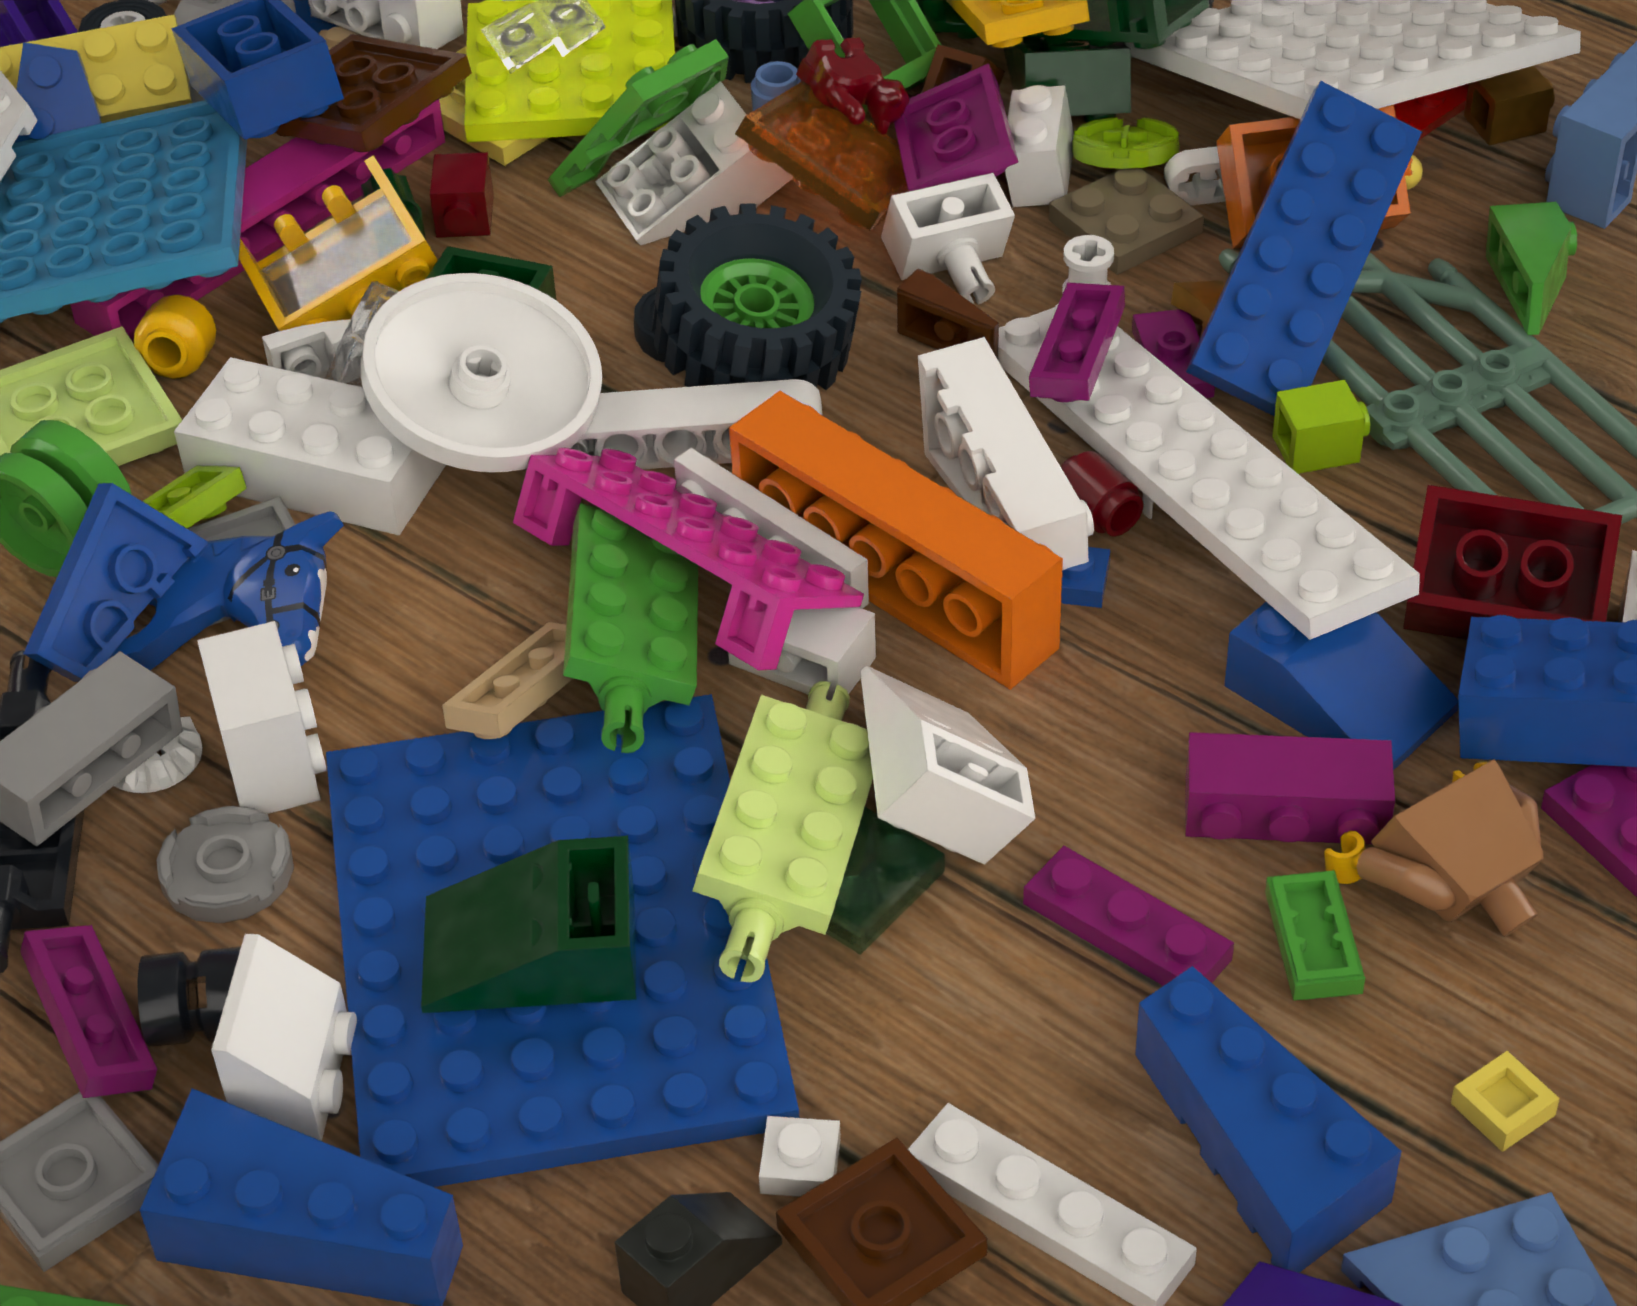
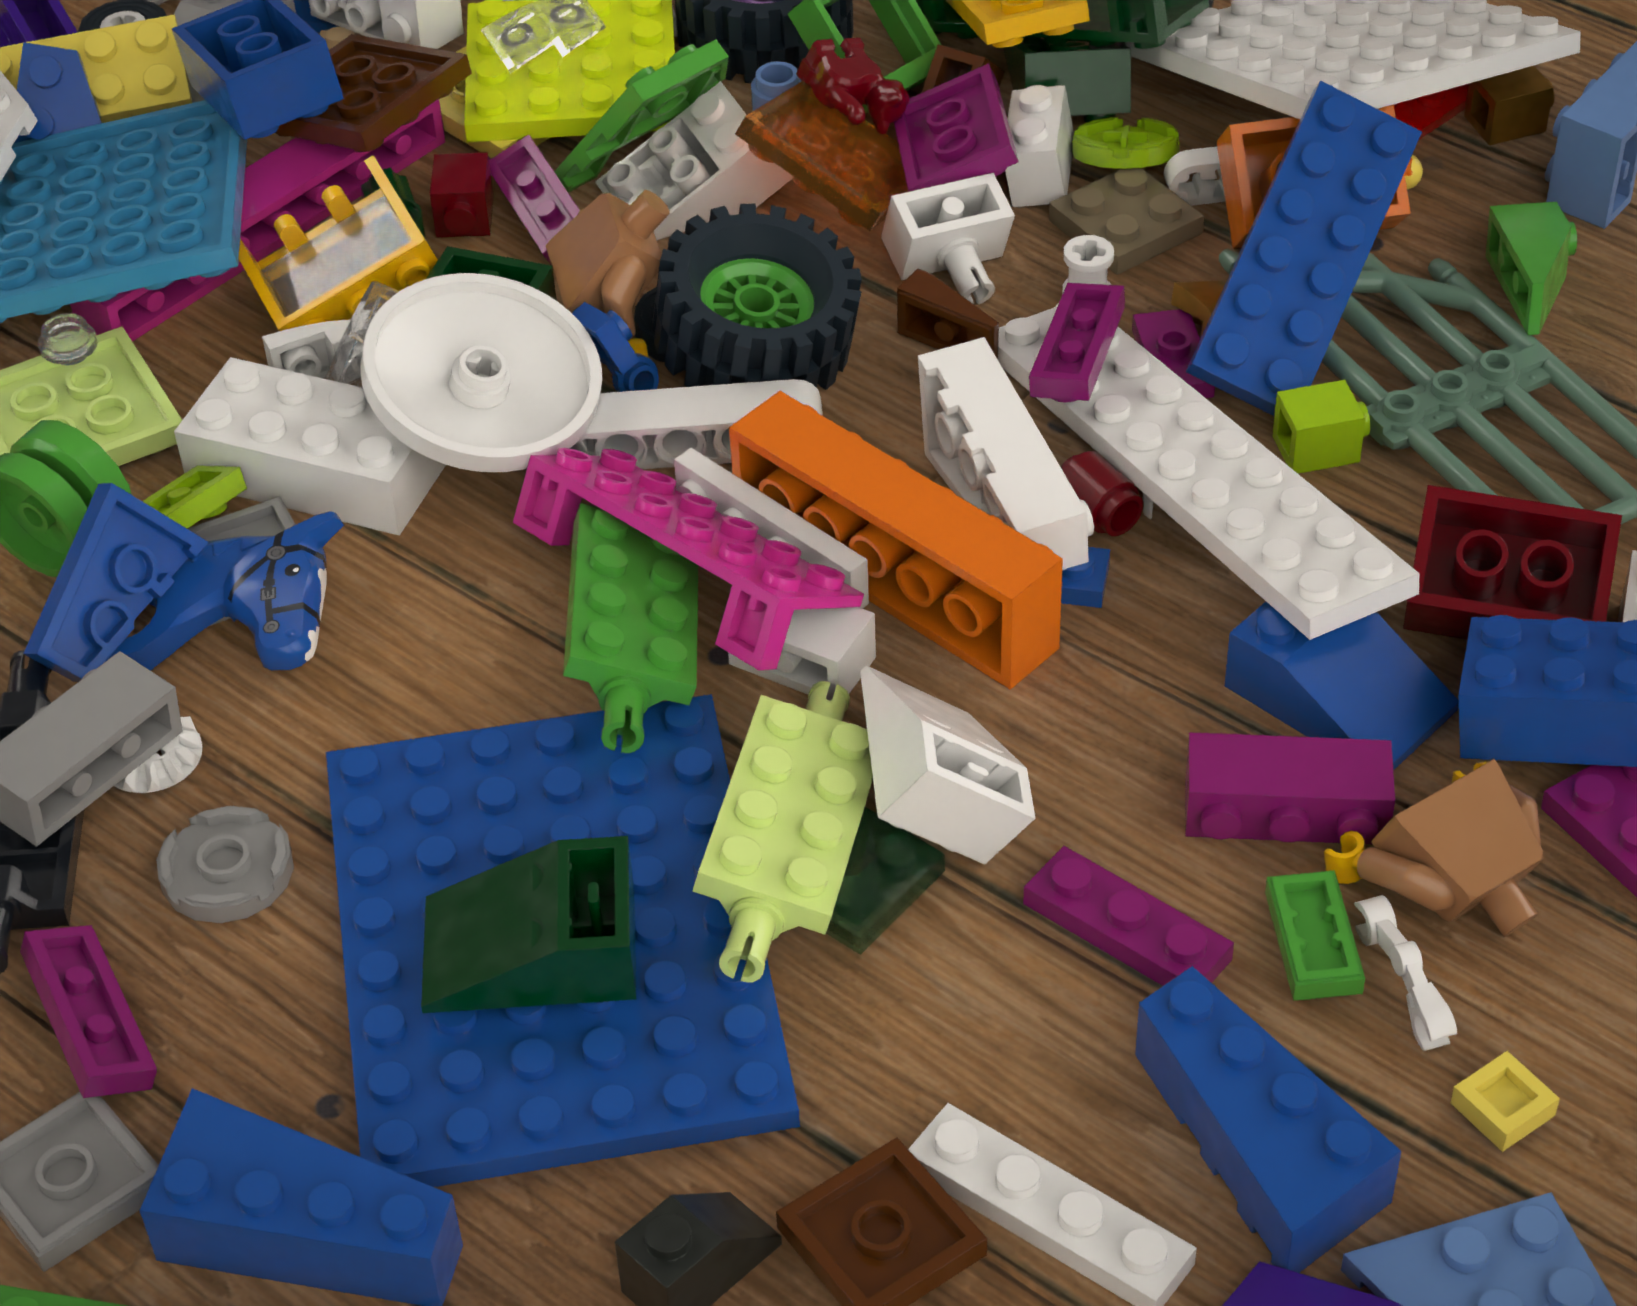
(67, 339): none -> clear plate
(171, 998): black wheel -> none
(175, 336): yellow head -> none
(263, 717): white brick -> none
(283, 1038): white slope -> none
(511, 686): tan plate -> none
(533, 191): none -> plate
(609, 255): none -> medium nougat torso
(611, 337): none -> blue plate
(798, 1155): white plate -> none
(1428, 1011): none -> white piece

